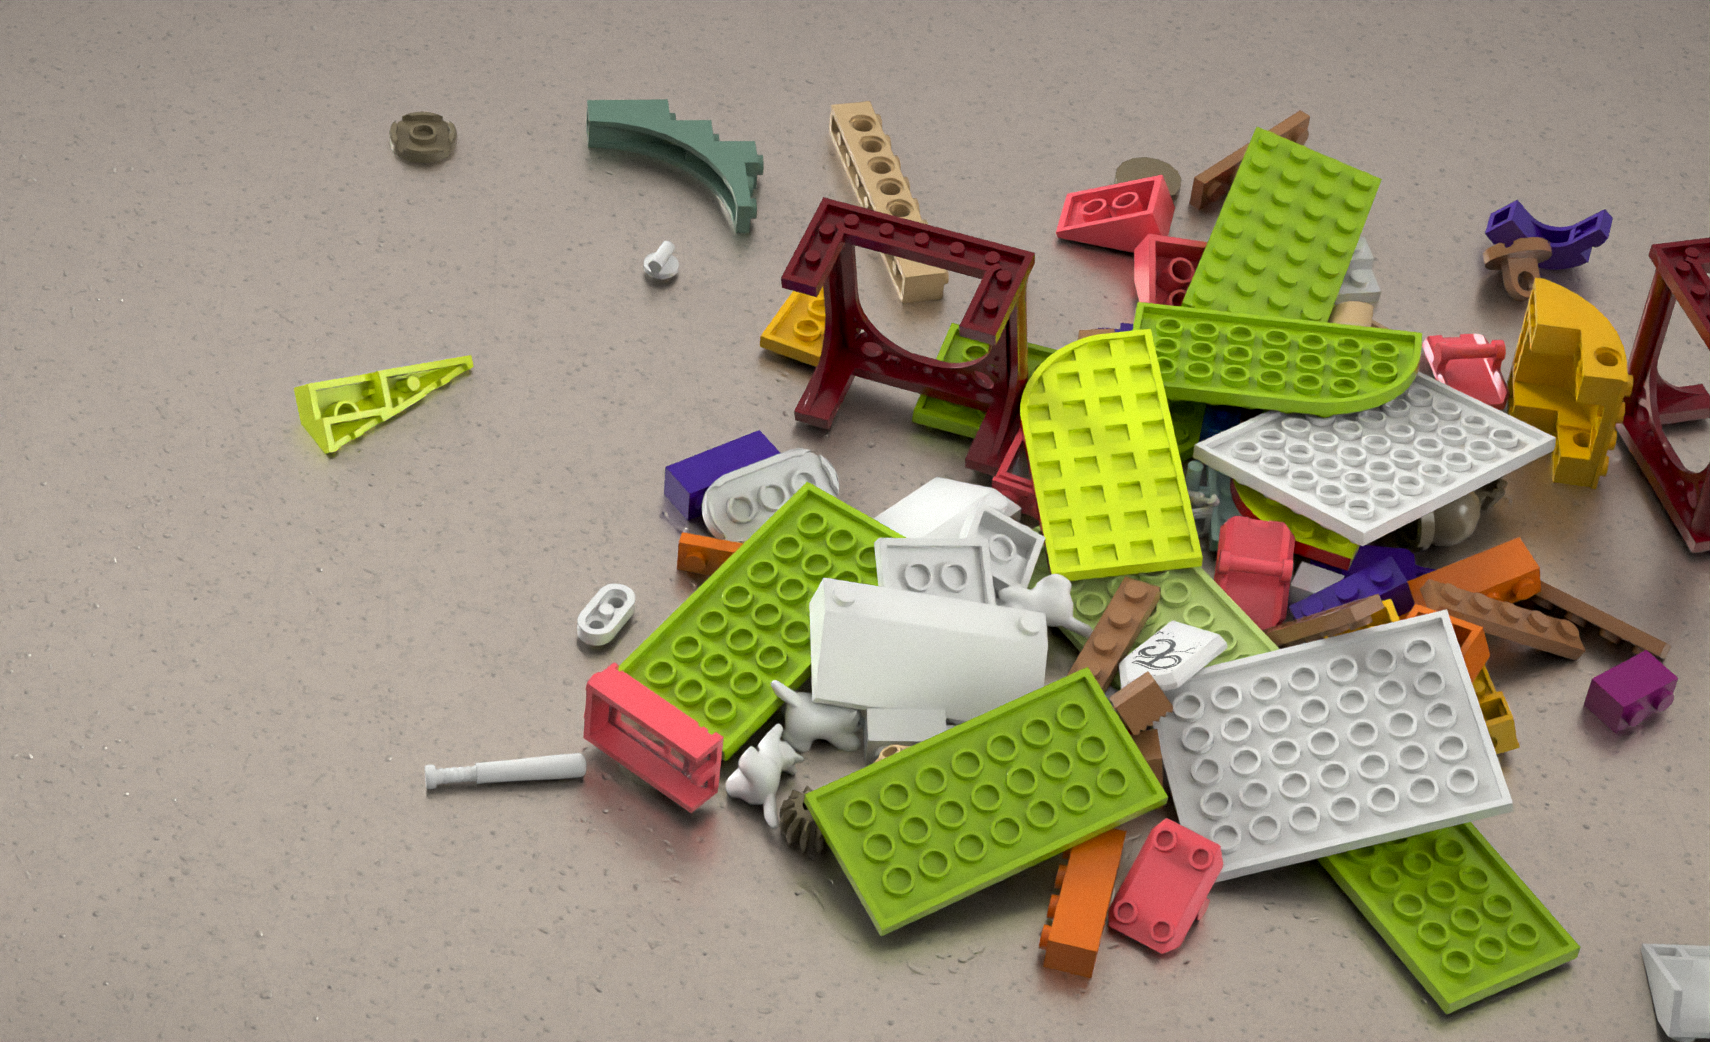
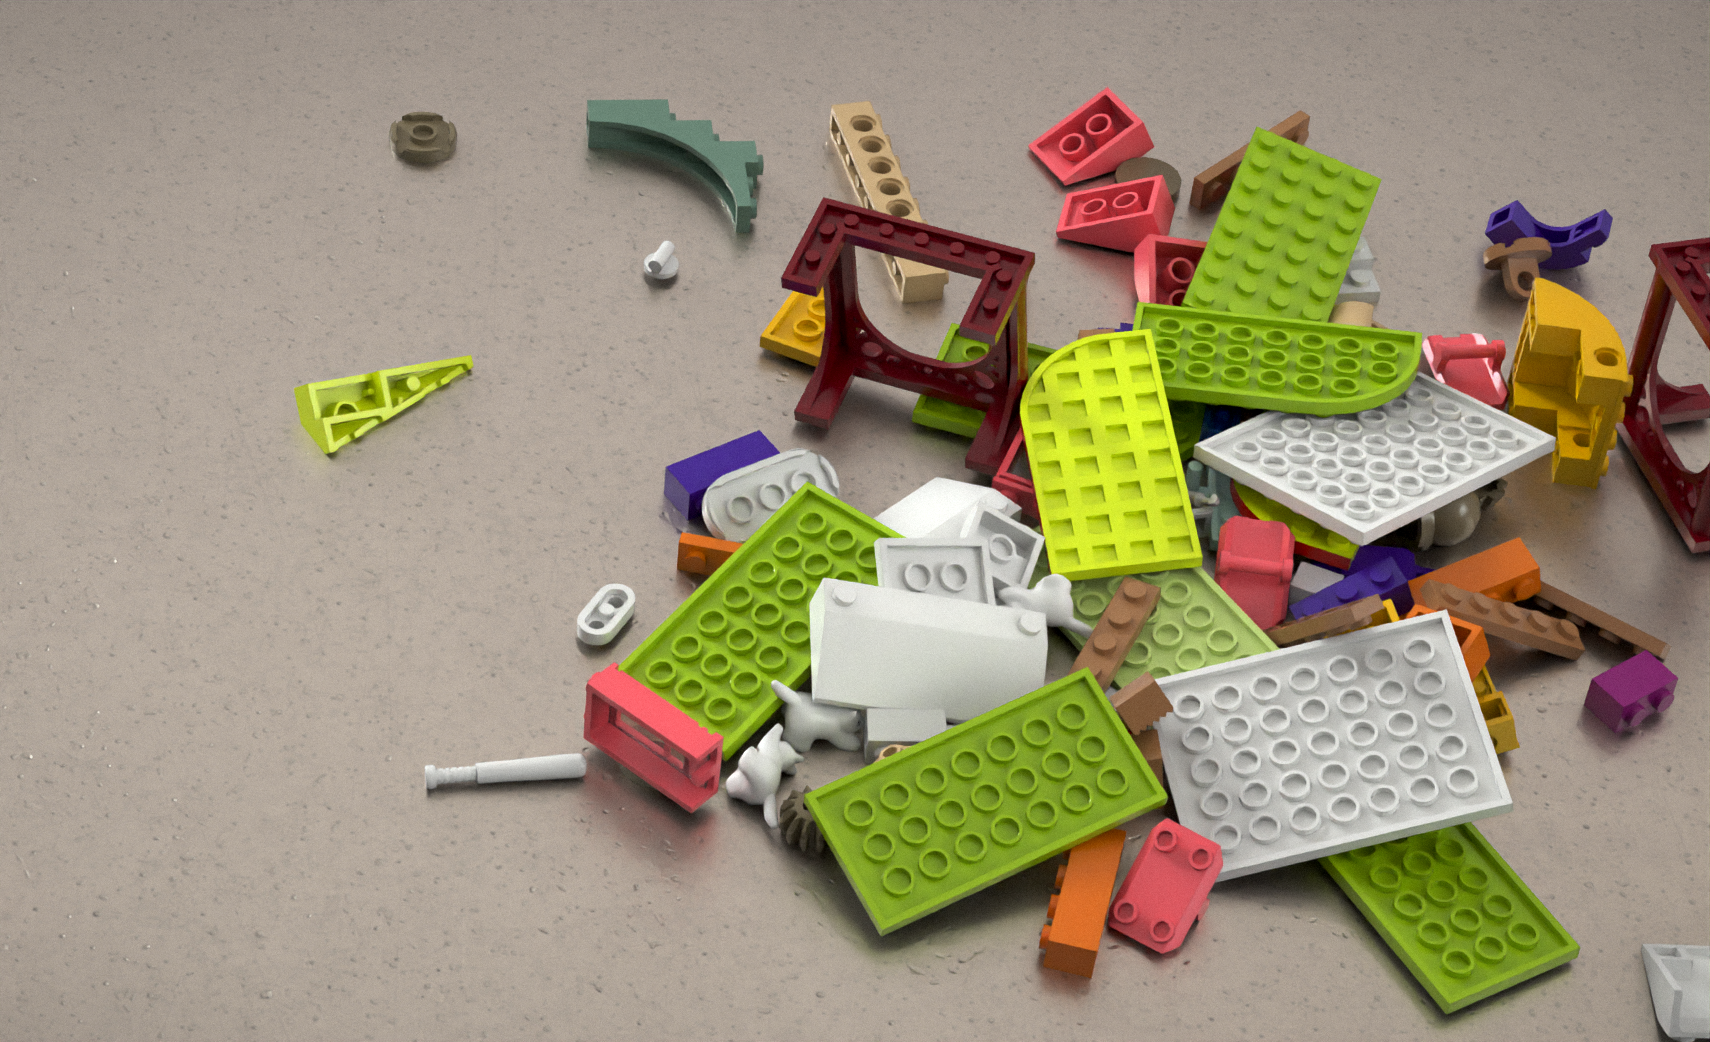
(1092, 140): none -> coral slope
(1172, 655): white tile -> none

